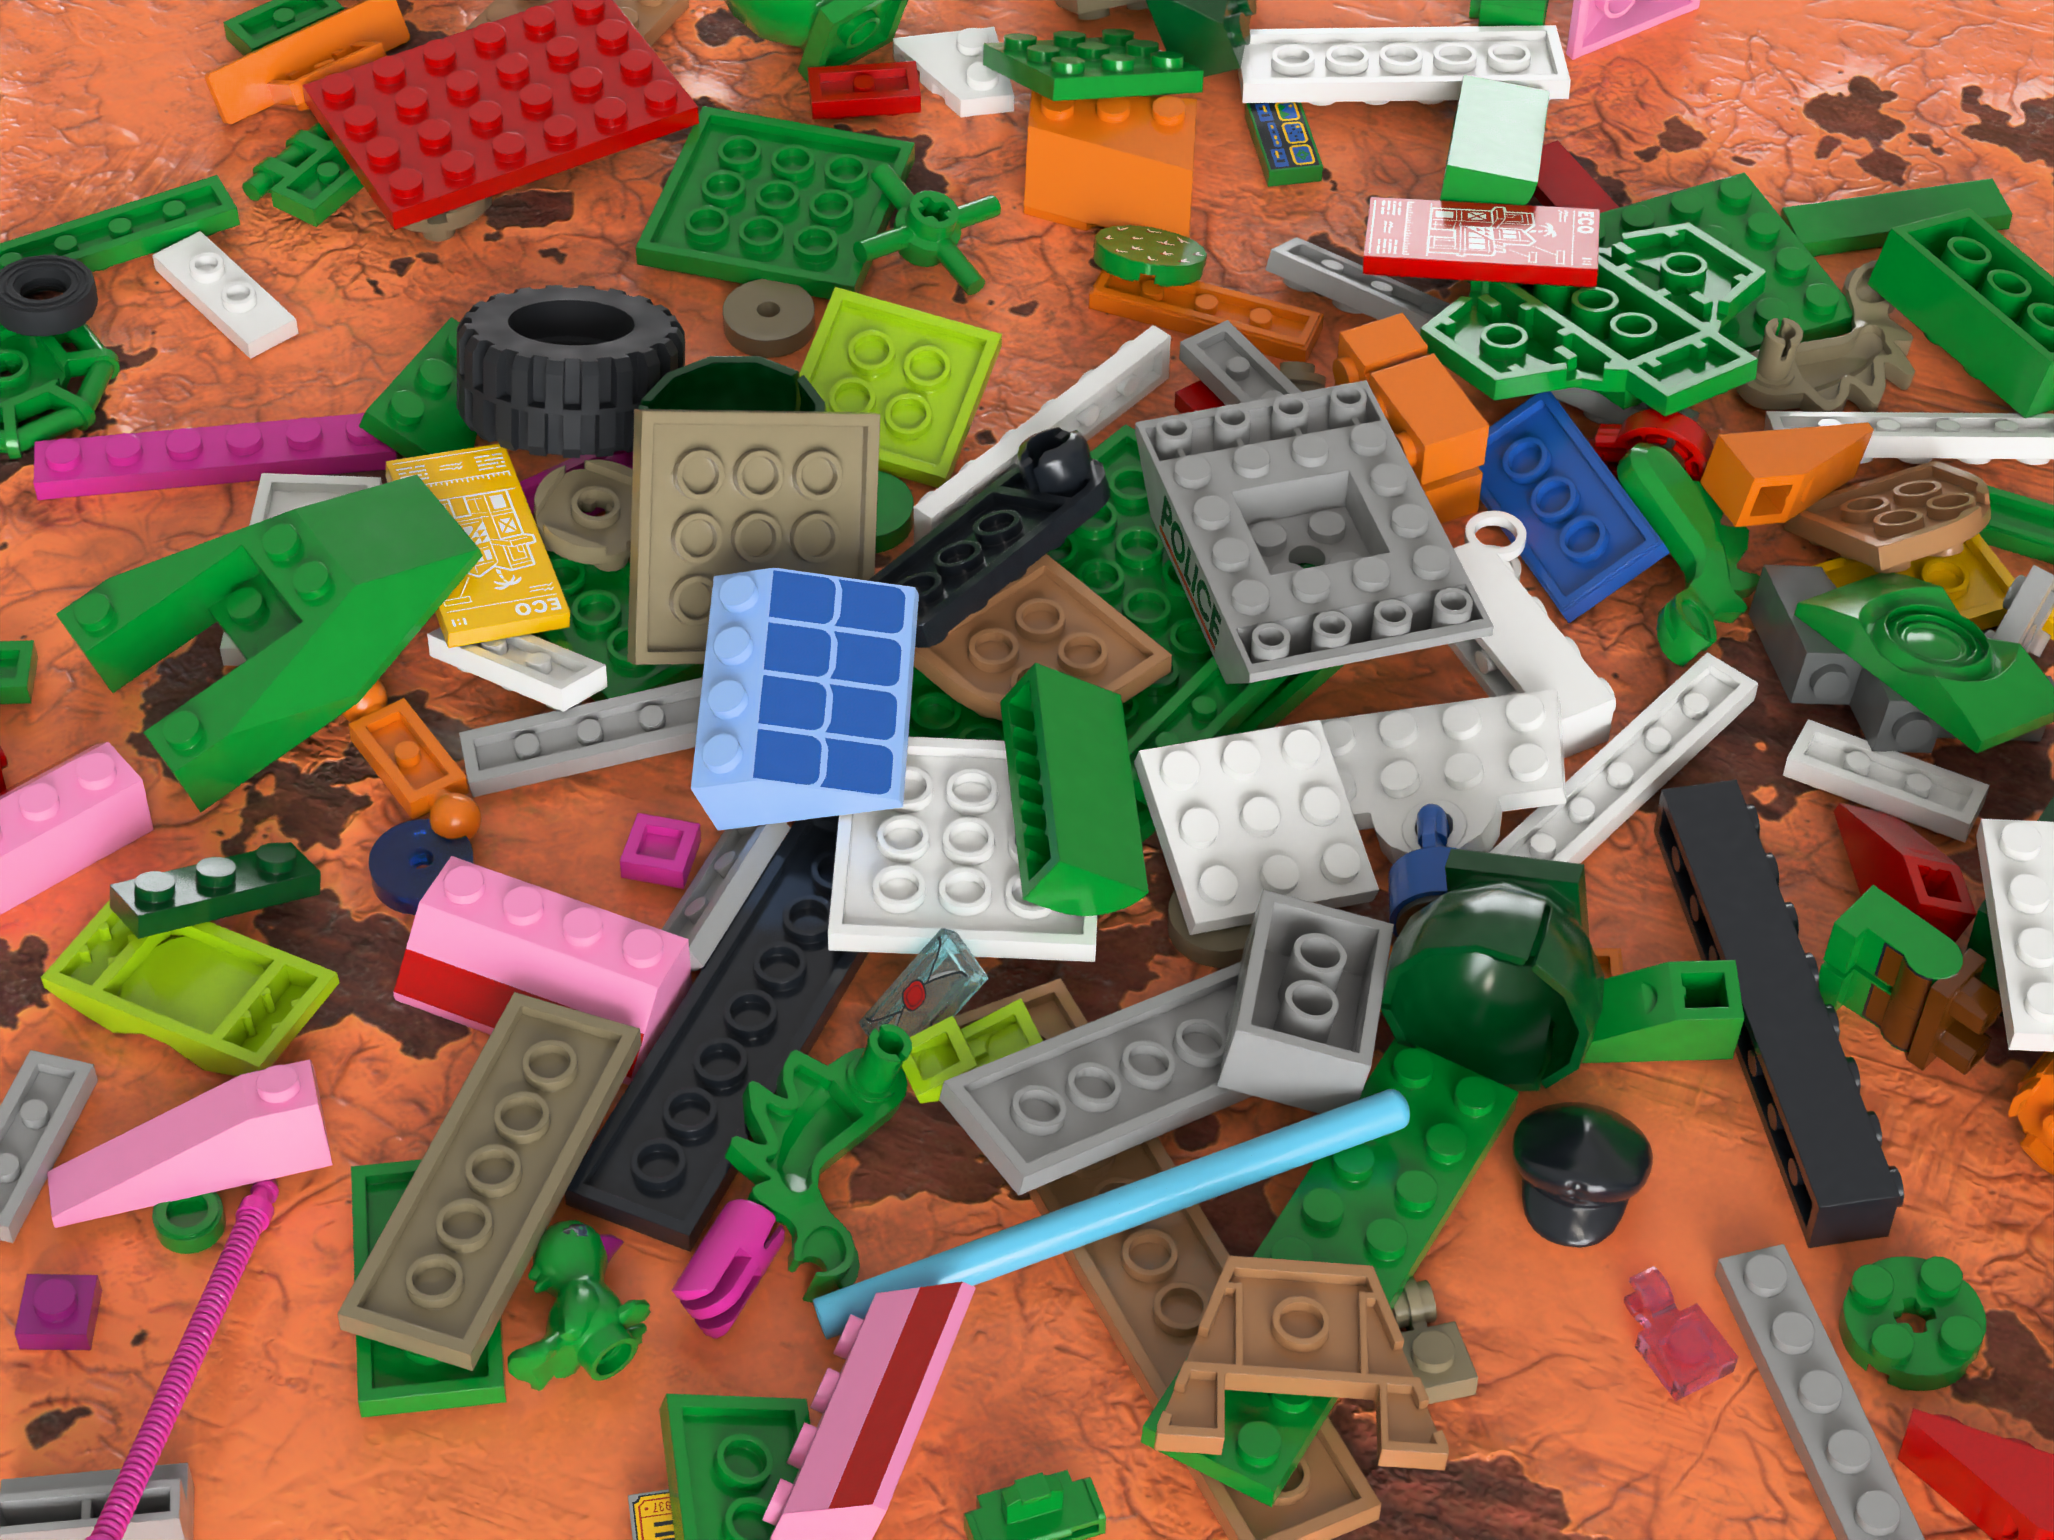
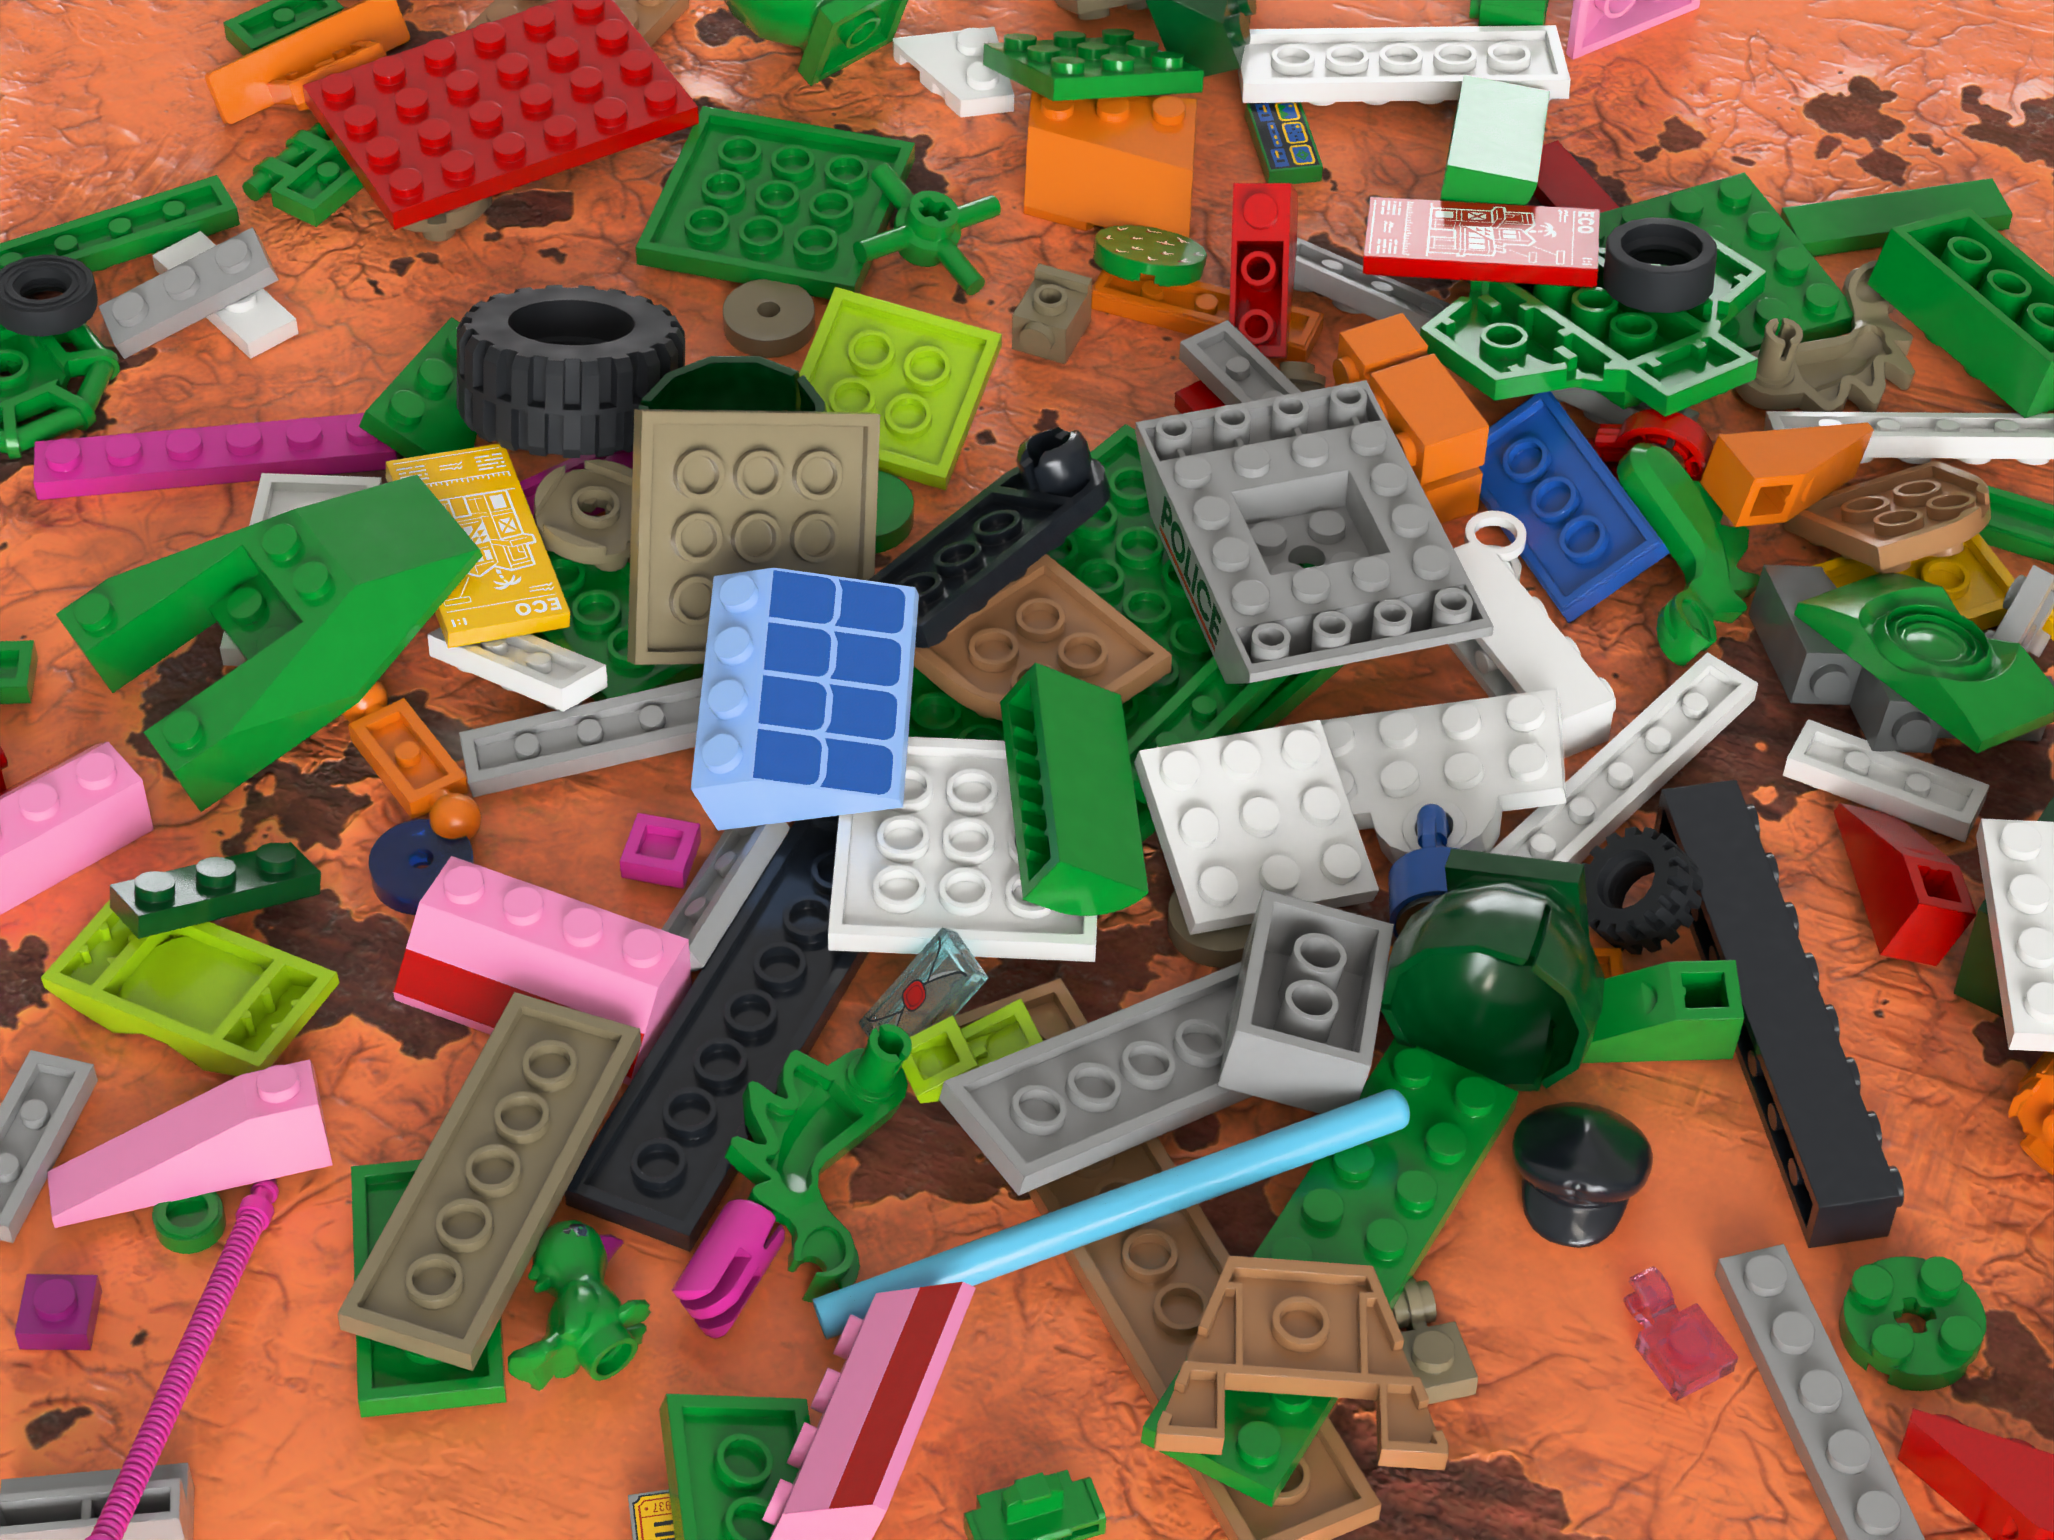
(188, 293): none -> light grey plate
(864, 90): red plate -> none
(1052, 314): none -> dark tan brick
(1086, 407): white plate -> none
(1263, 264): none -> red slope
(1656, 288): none -> black tyre
(1663, 906): none -> black tyre
(1909, 983): hips -> none

